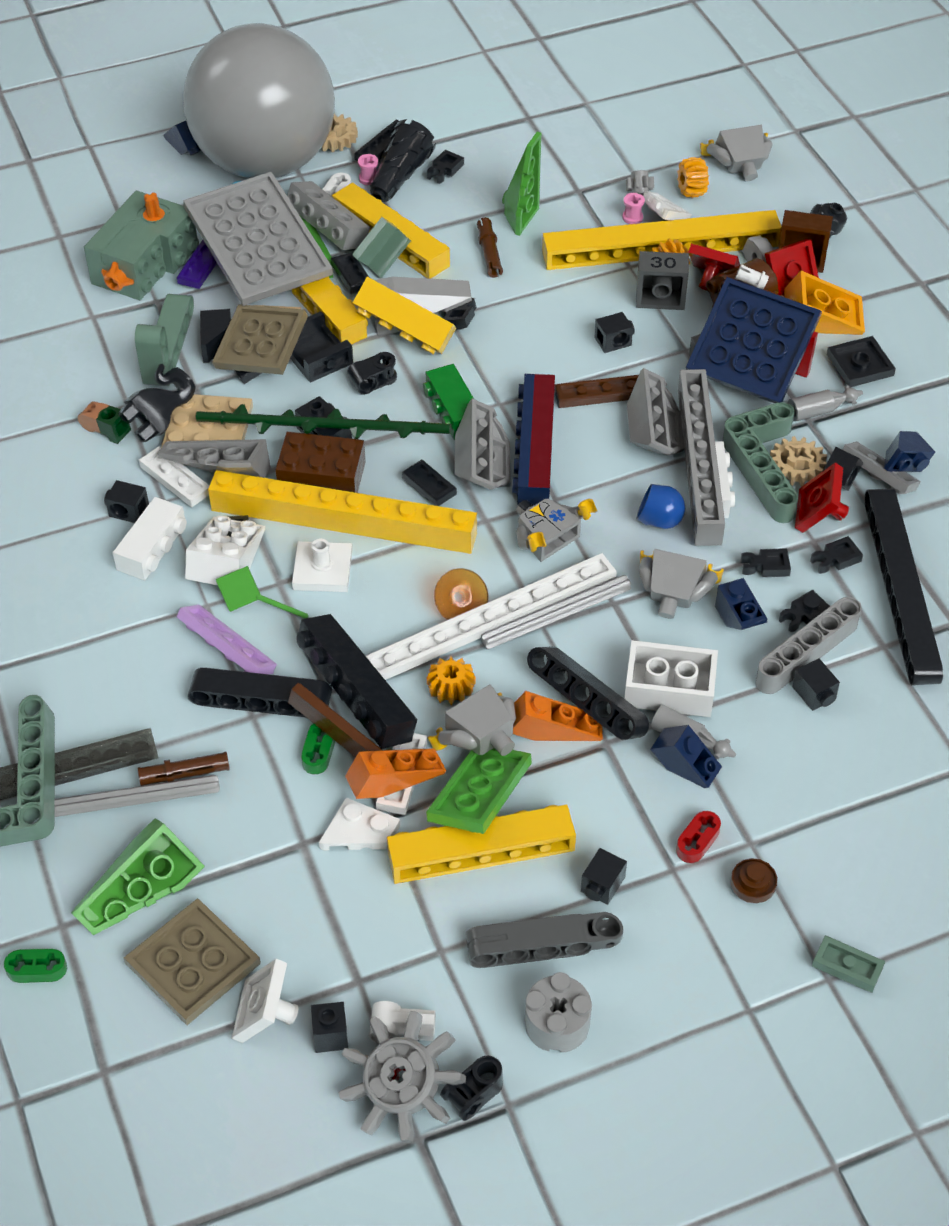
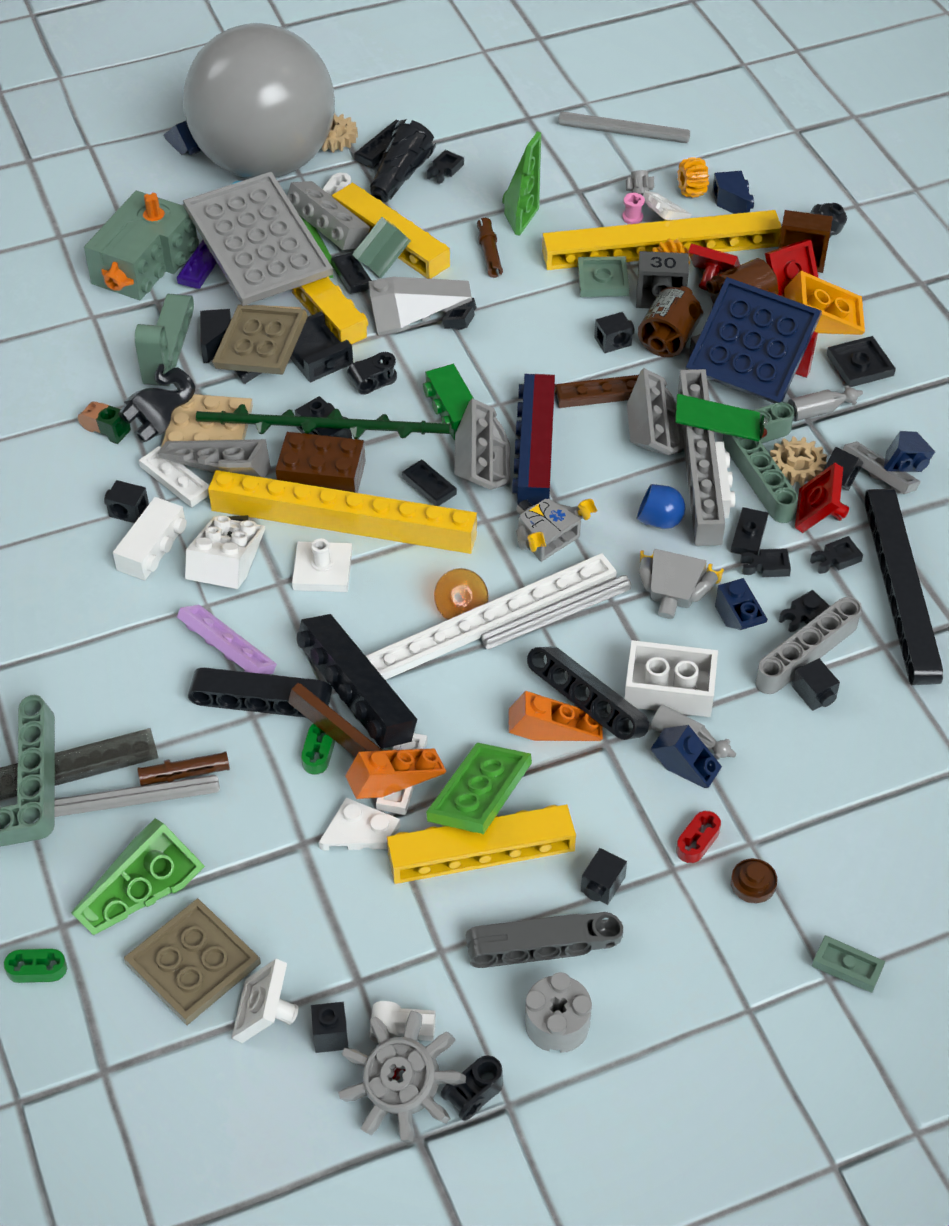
(240, 589): bright green piece -> none
(368, 168): bright pink bush -> none
(403, 315): yellow brick -> none
(451, 680): light orange gear -> none
(479, 724): light grey torso -> none
(603, 276): none -> sand green plate
(624, 127): none -> light grey axle
(670, 321): none -> reddish brown cylinder
(720, 418): none -> green piece
(732, 192): none -> dark blue slope
(740, 150): light grey torso -> none
(749, 531): none -> black plate
(752, 277): white pin -> none
(756, 248): light grey piece -> none

